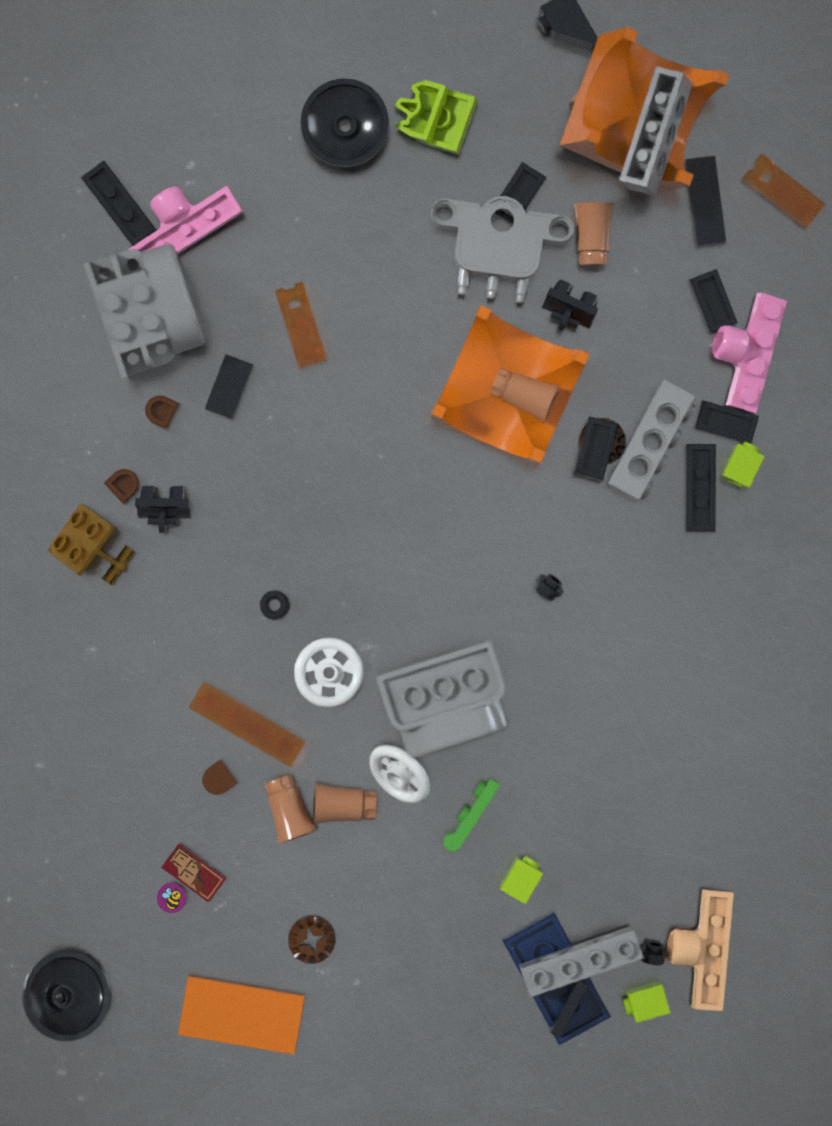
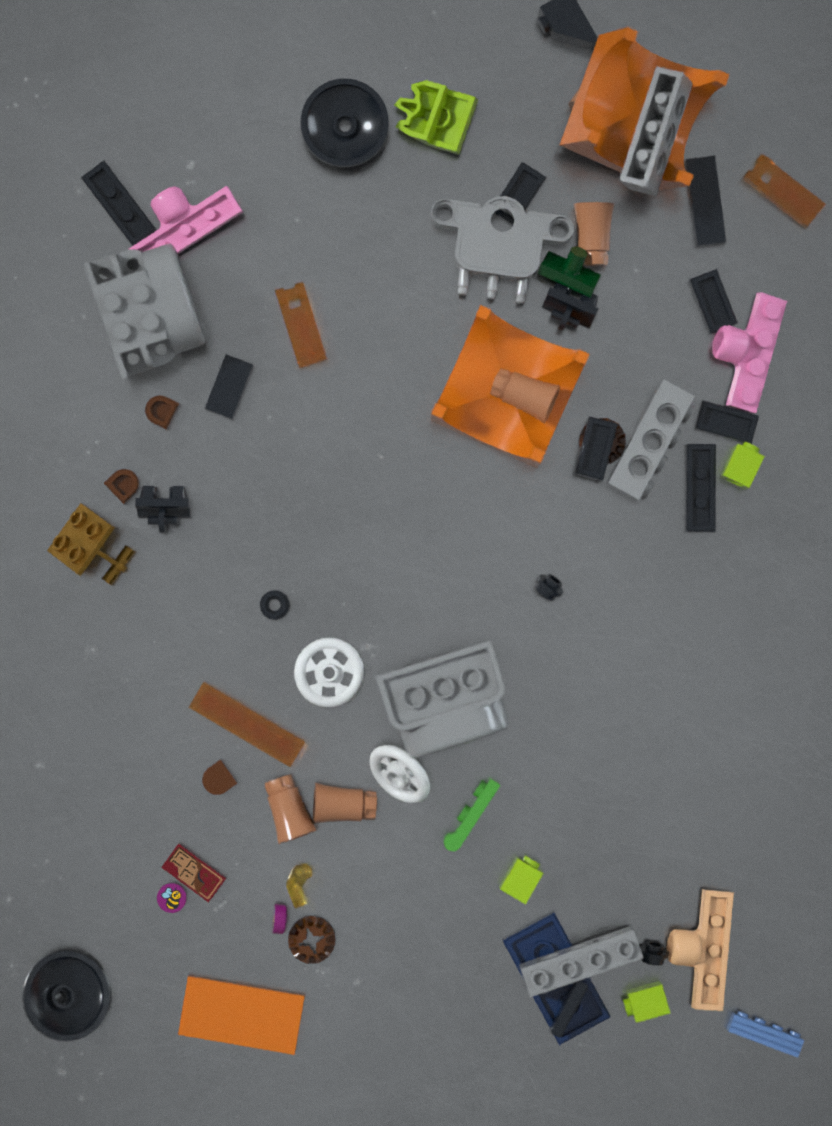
(279, 919): none -> magenta tile
(296, 882): none -> clear yellow arm
(570, 271): none -> dark green tile
(770, 1036): none -> medium blue piece

